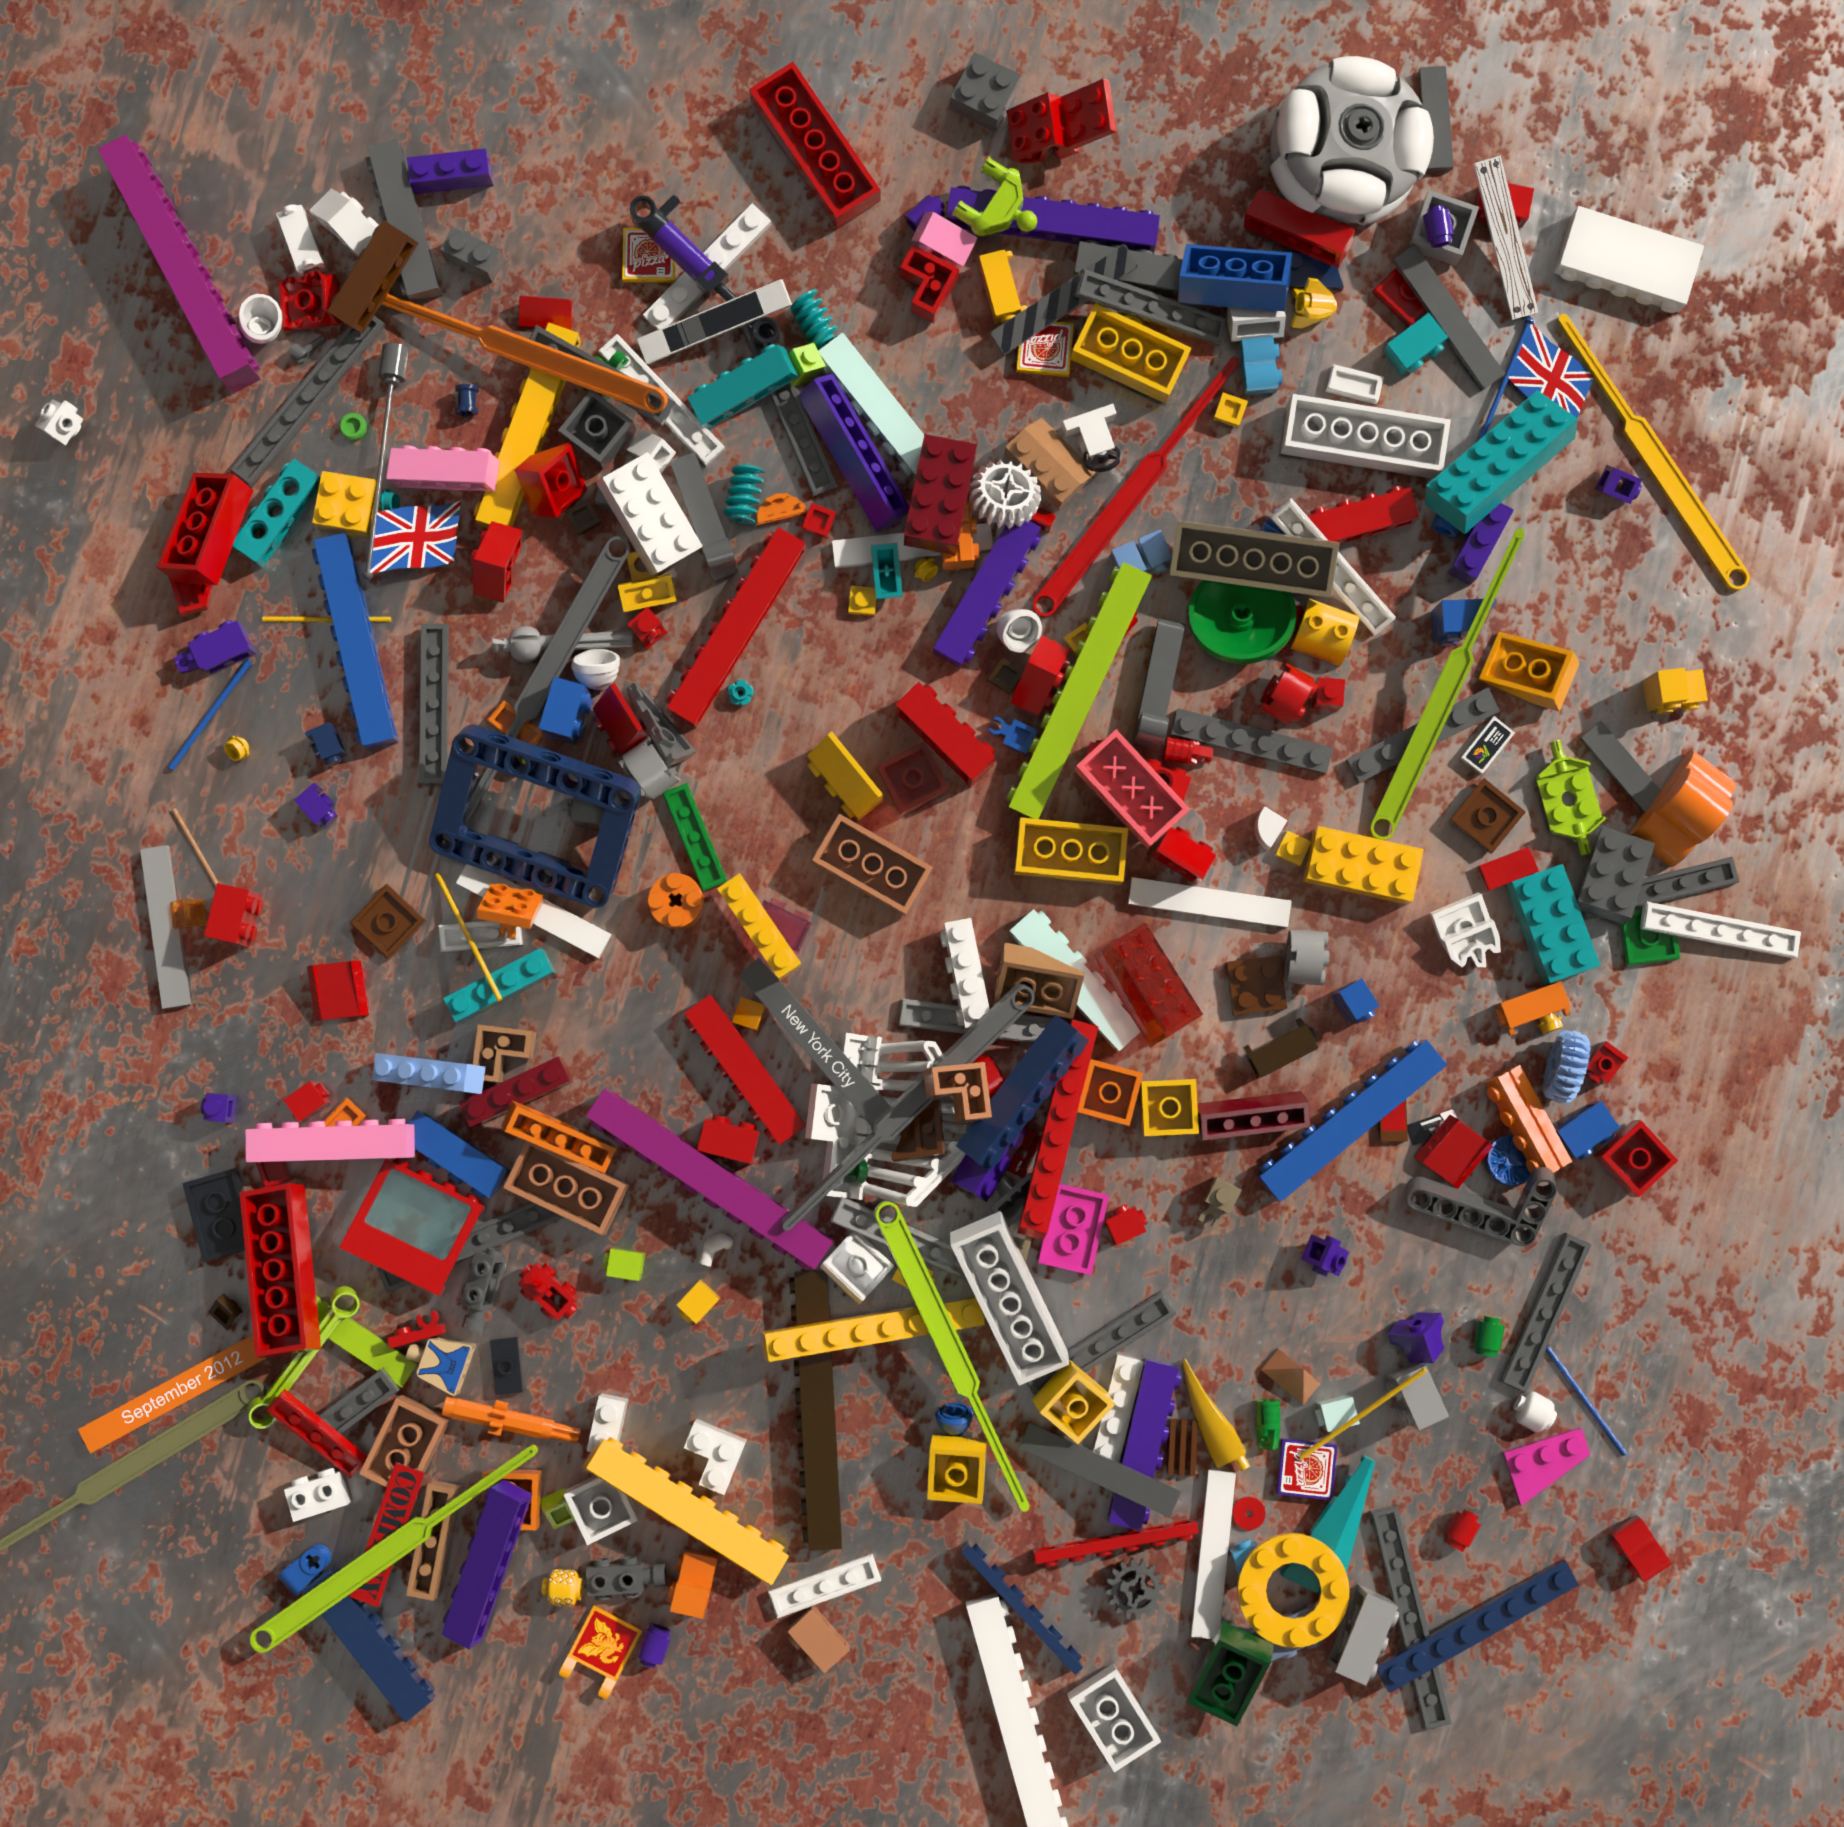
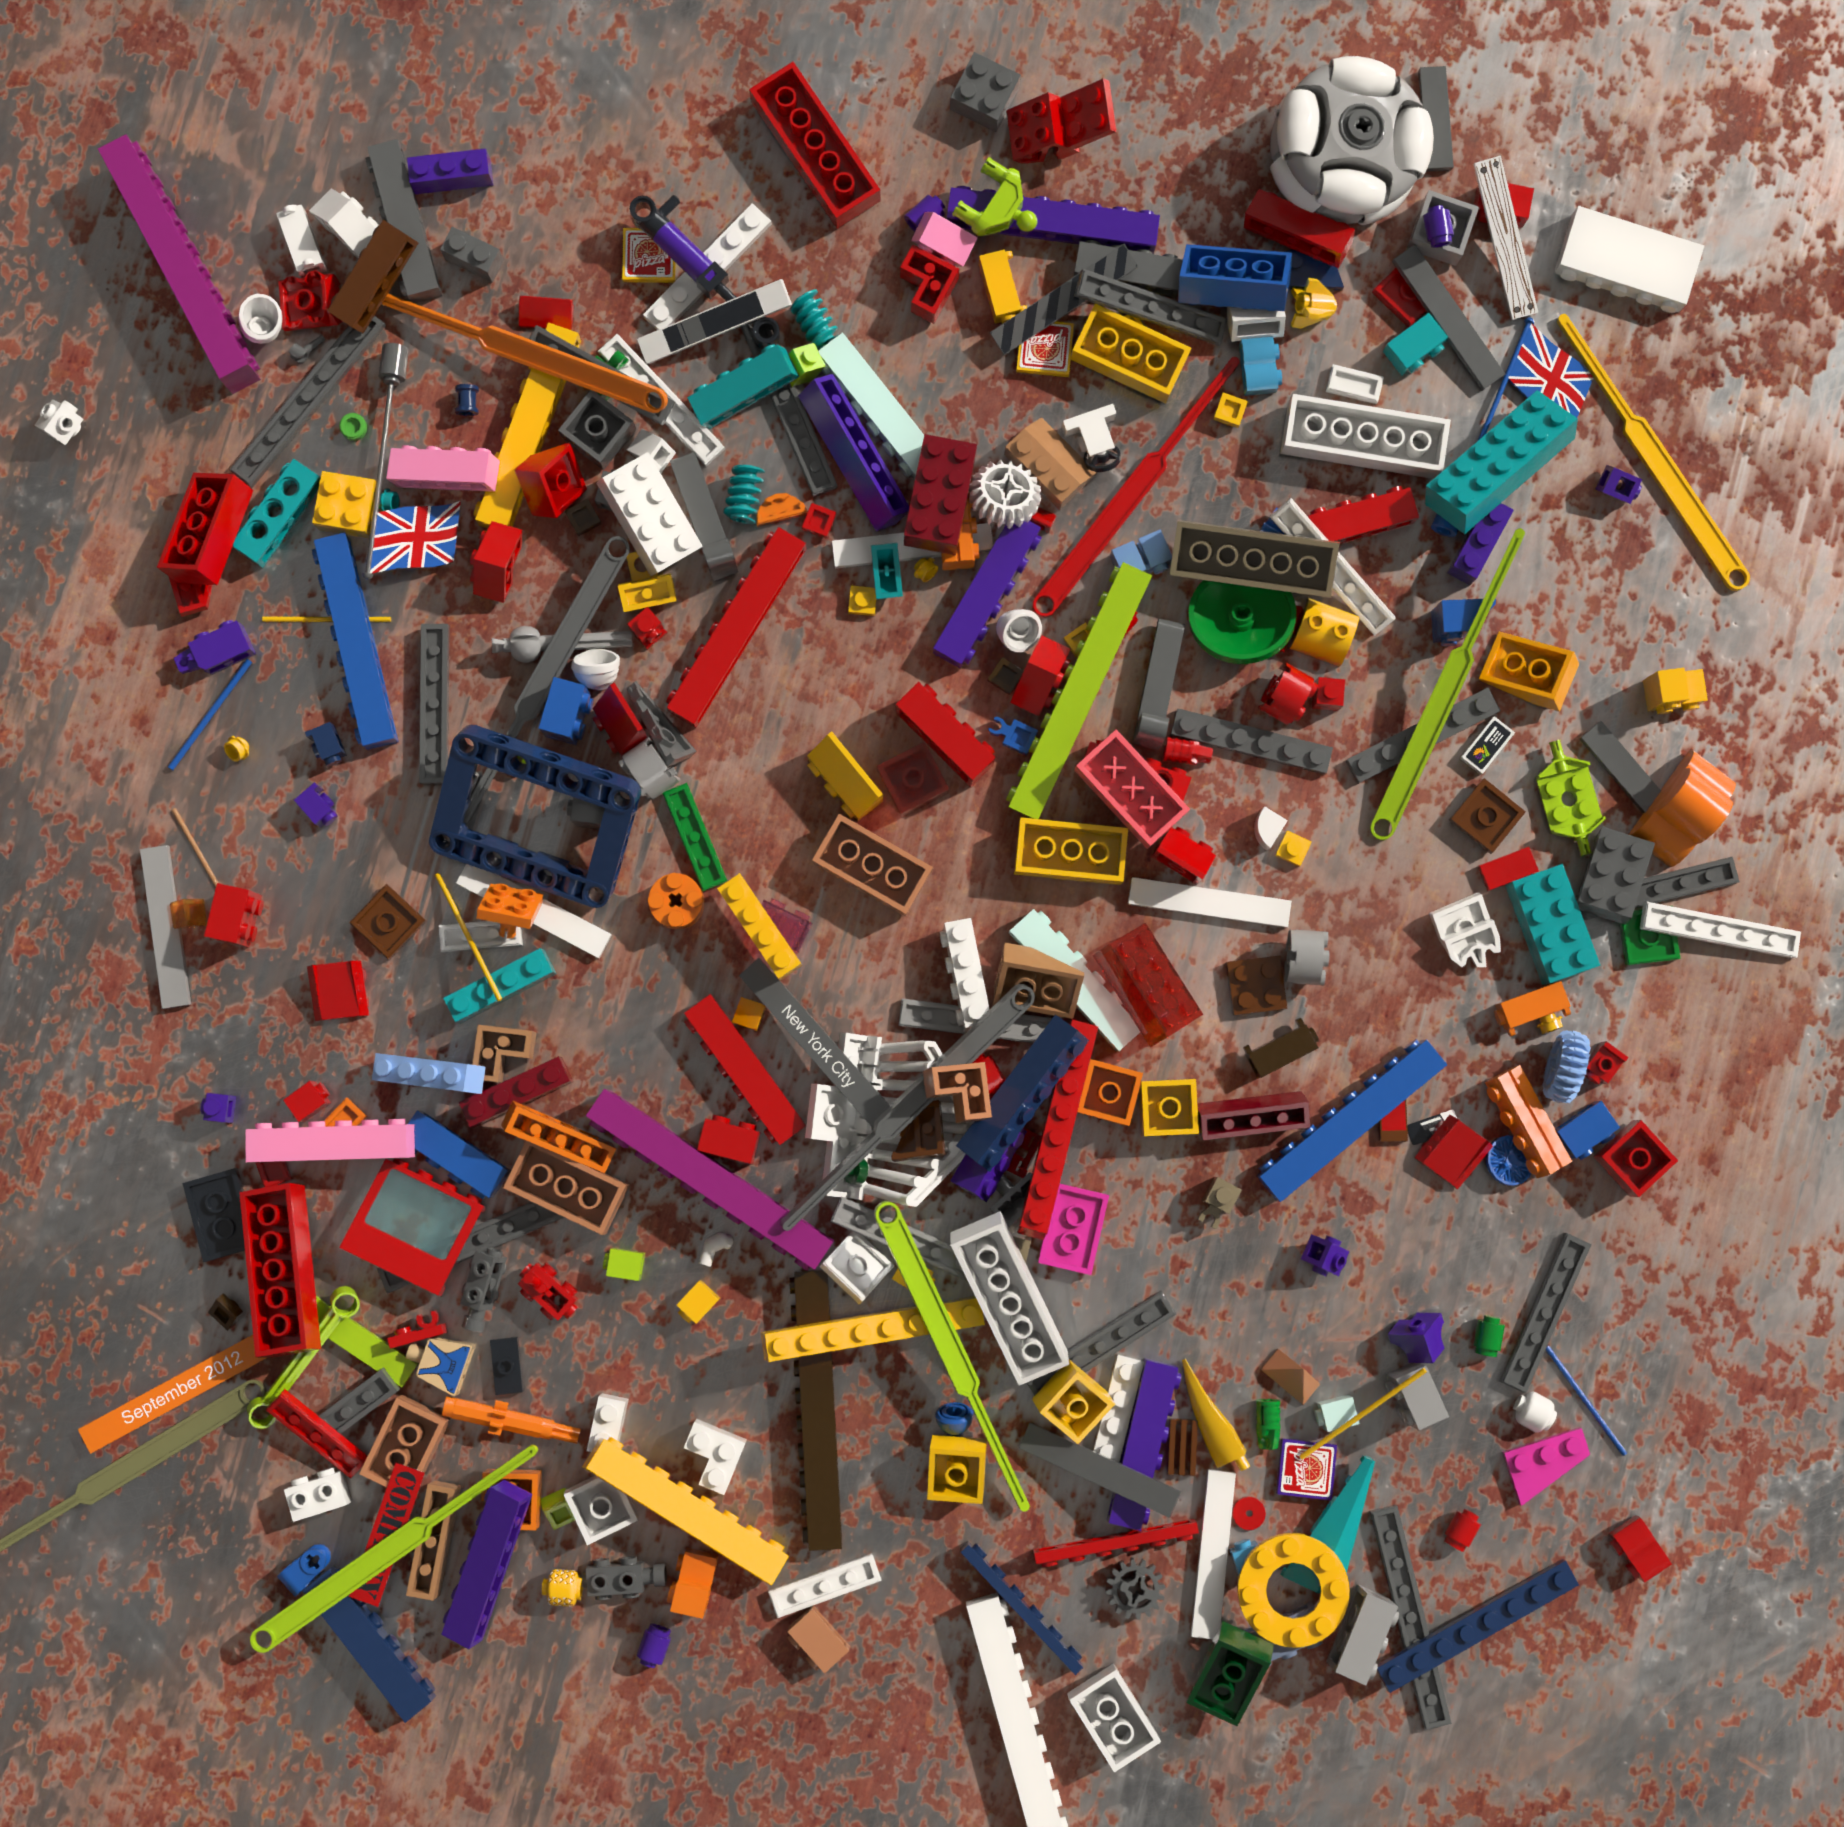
(503, 718): orange tile -> none
(602, 1646): flag -> none
(742, 699): teal plate -> none
(1125, 1223): red brick -> none
(1355, 1001): blue brick -> none
(1363, 865): yellow brick -> none
(1486, 1209): dark grey beam -> none

